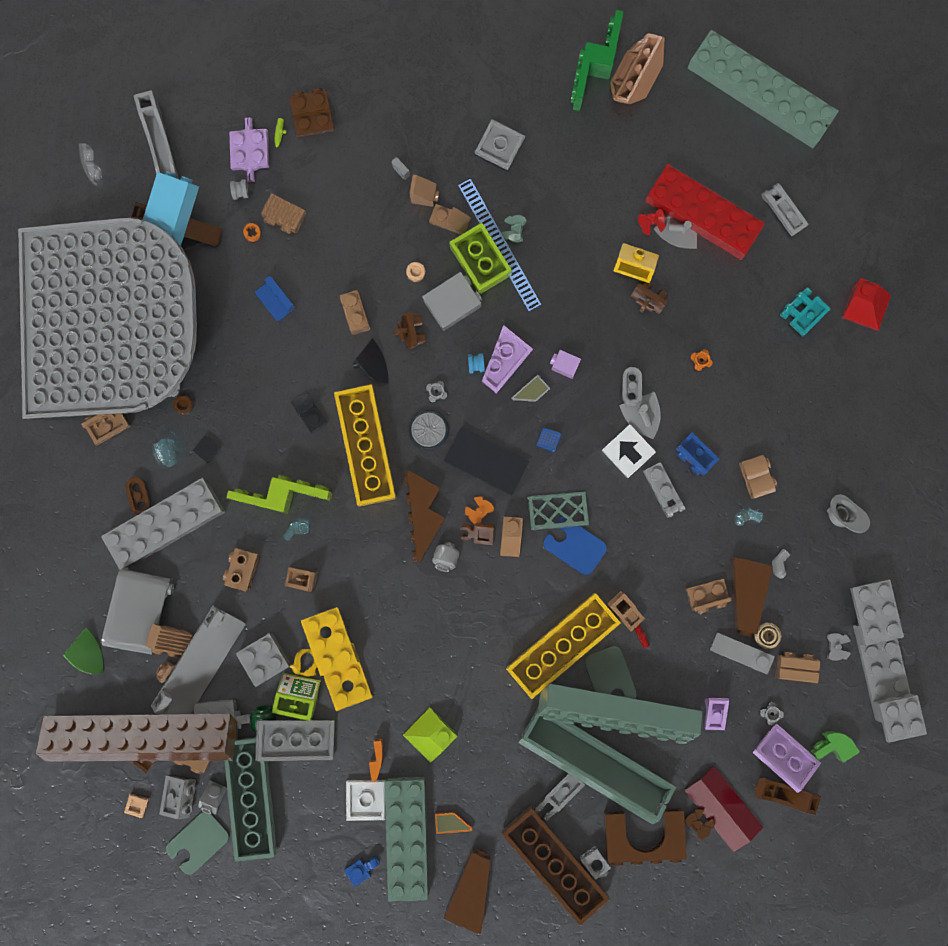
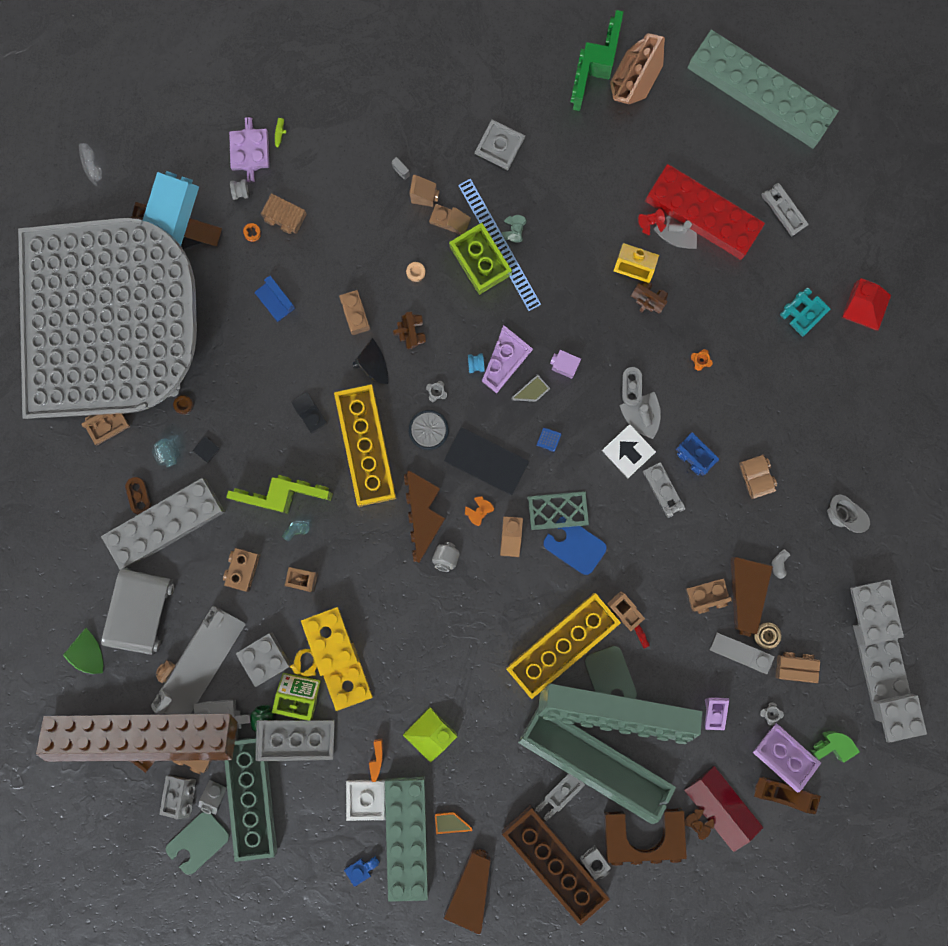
(136, 805): light nougat tile -> none
(155, 131): light grey arch -> none
(168, 640): medium nougat brick -> none
(311, 112): reddish brown plate -> none
(452, 301): light grey brick -> none
(481, 533): reddish brown plate -> none
(746, 515): clear light blue arm -> none
(835, 646): light grey piece -> none

